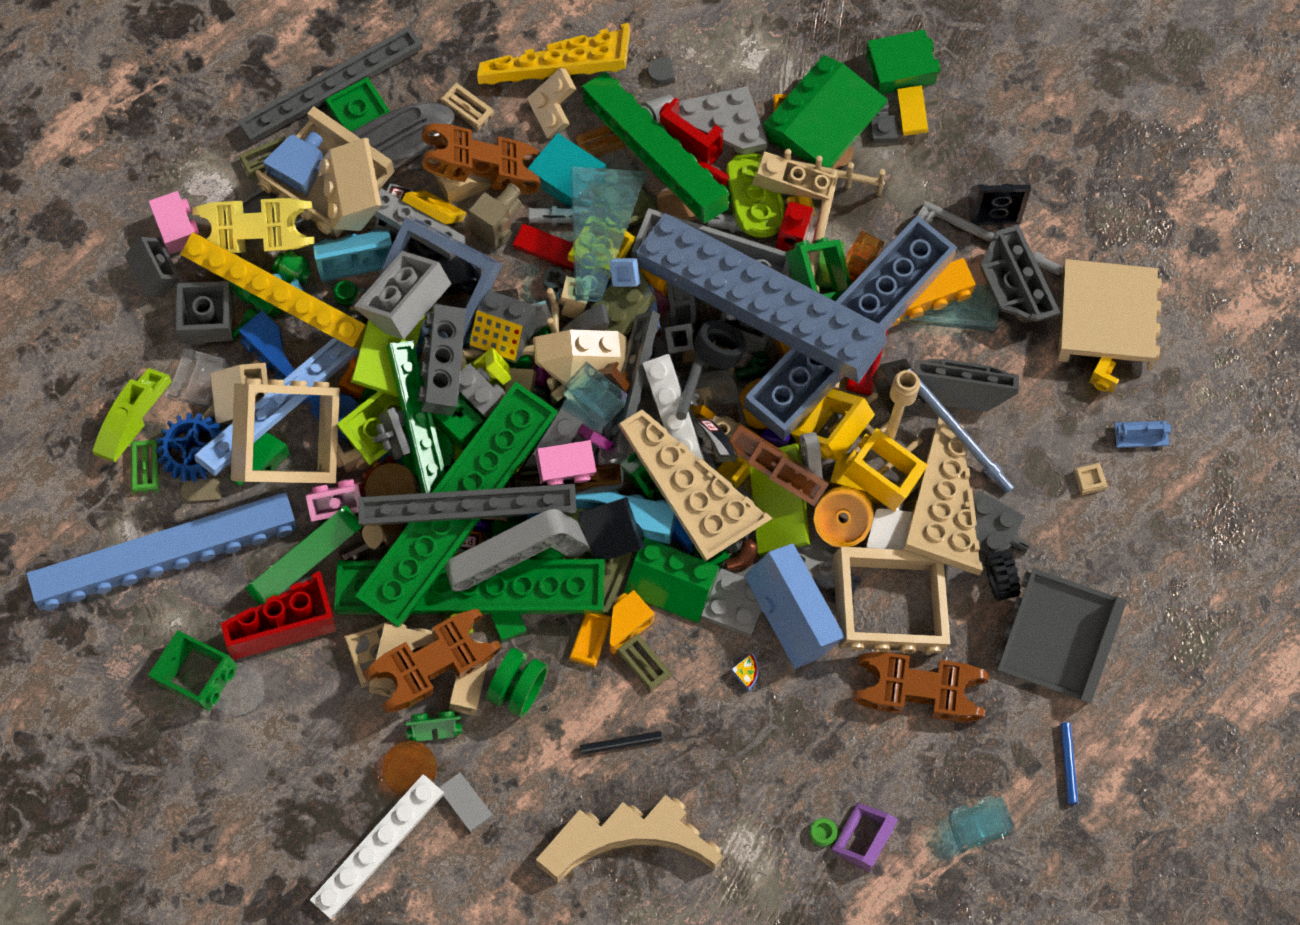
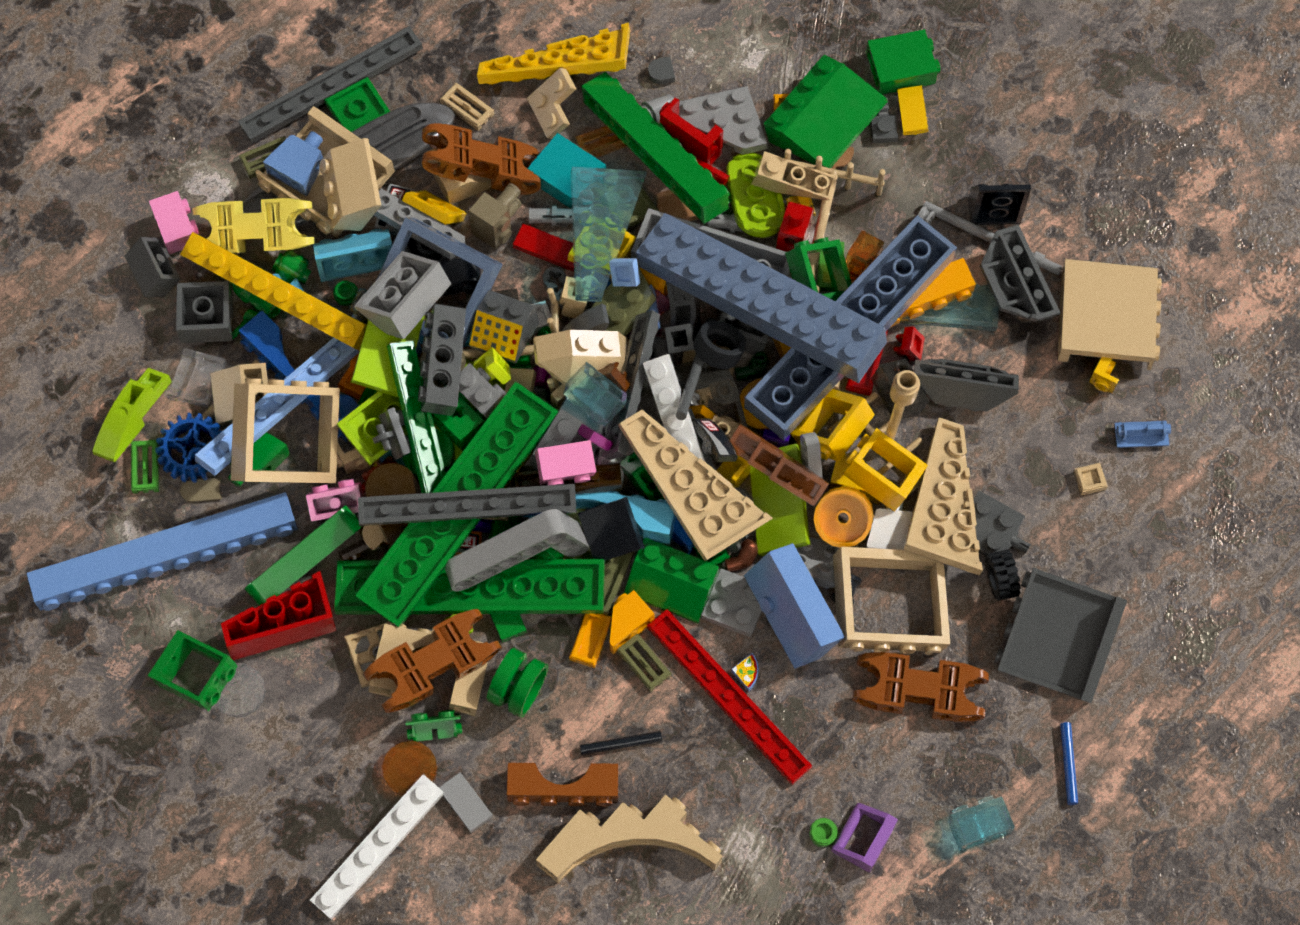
(528, 785): none -> dark orange arch
(729, 697): none -> red tile
(912, 343): none -> red tile
(992, 469): sand blue bar -> none

